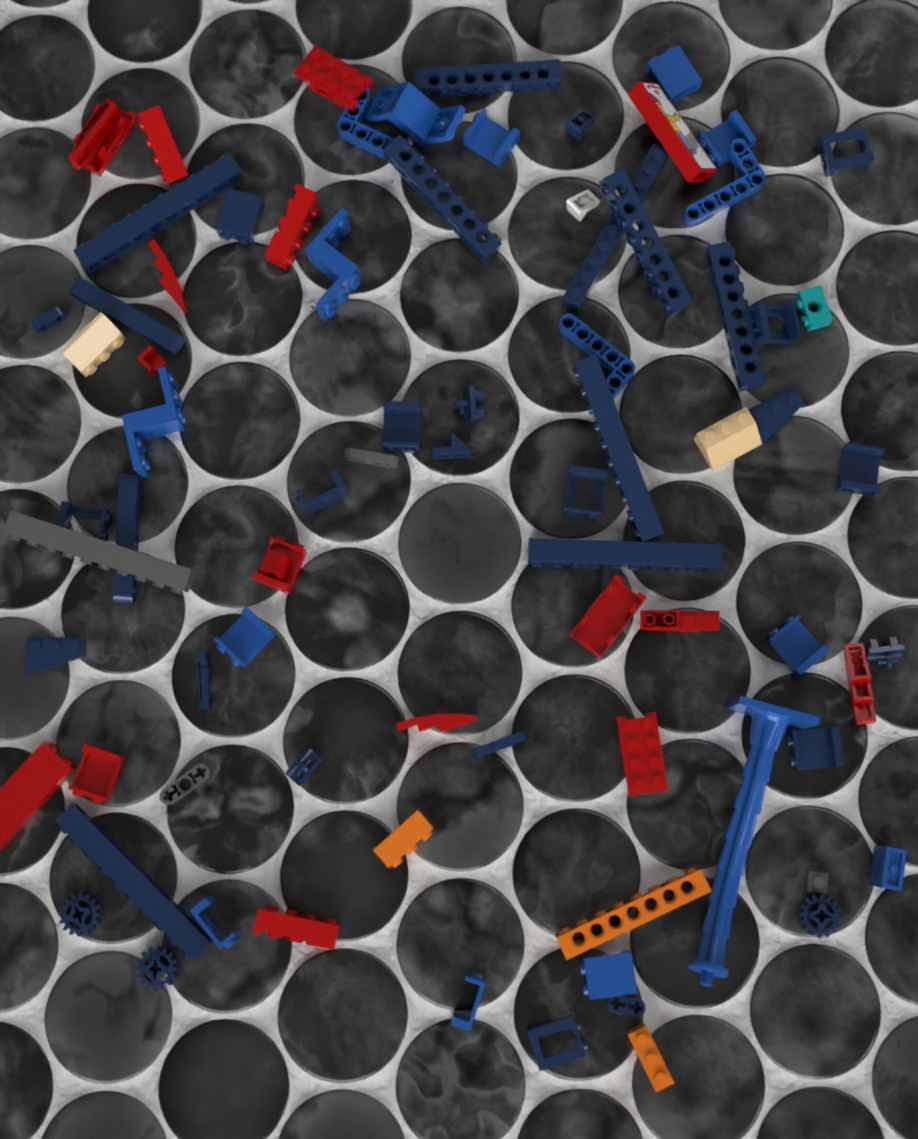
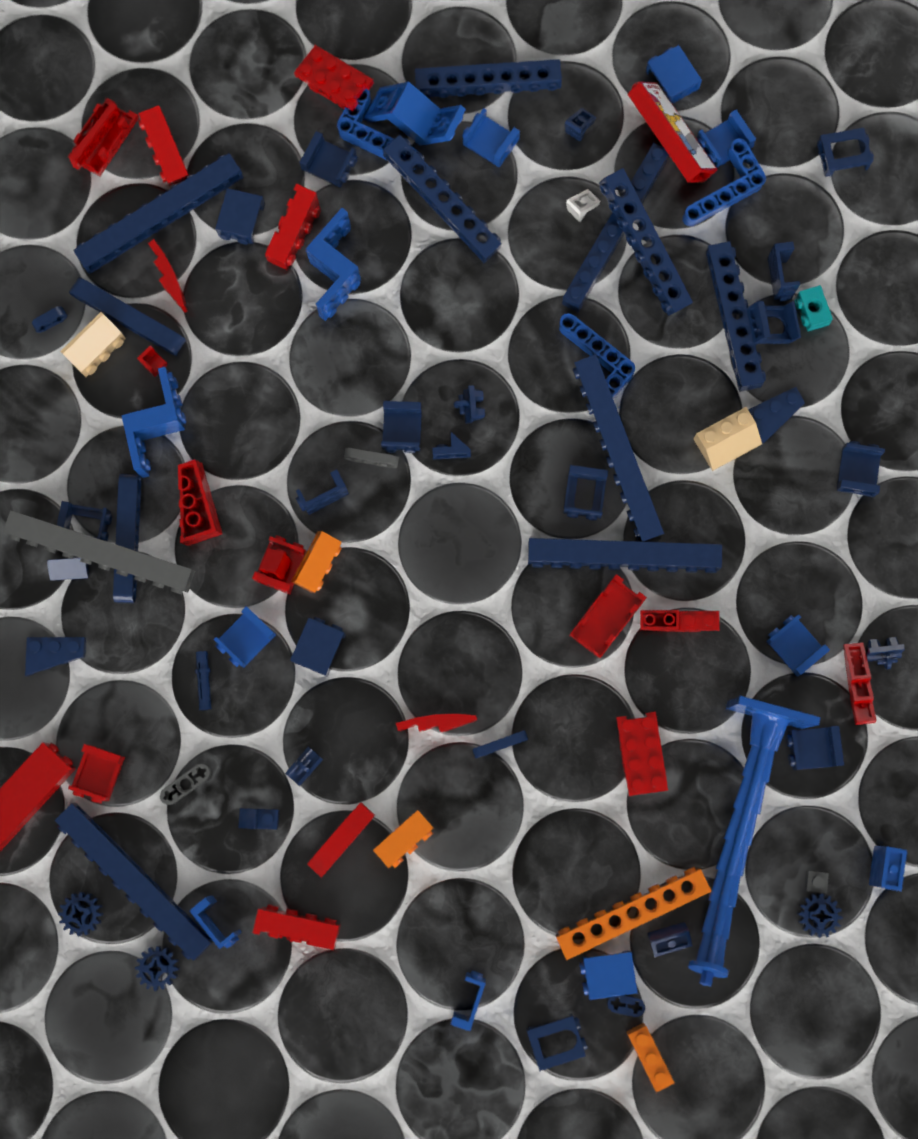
(67, 569): none -> slope
(196, 505): none -> red wedge
(258, 818): none -> dark blue slope
(317, 562): none -> orange brick
(317, 646): none -> dark blue panel
(328, 161): none -> dark blue panel
(341, 839): none -> red slope
(670, 939): none -> dark blue slope
(780, 254): none -> dark blue panel

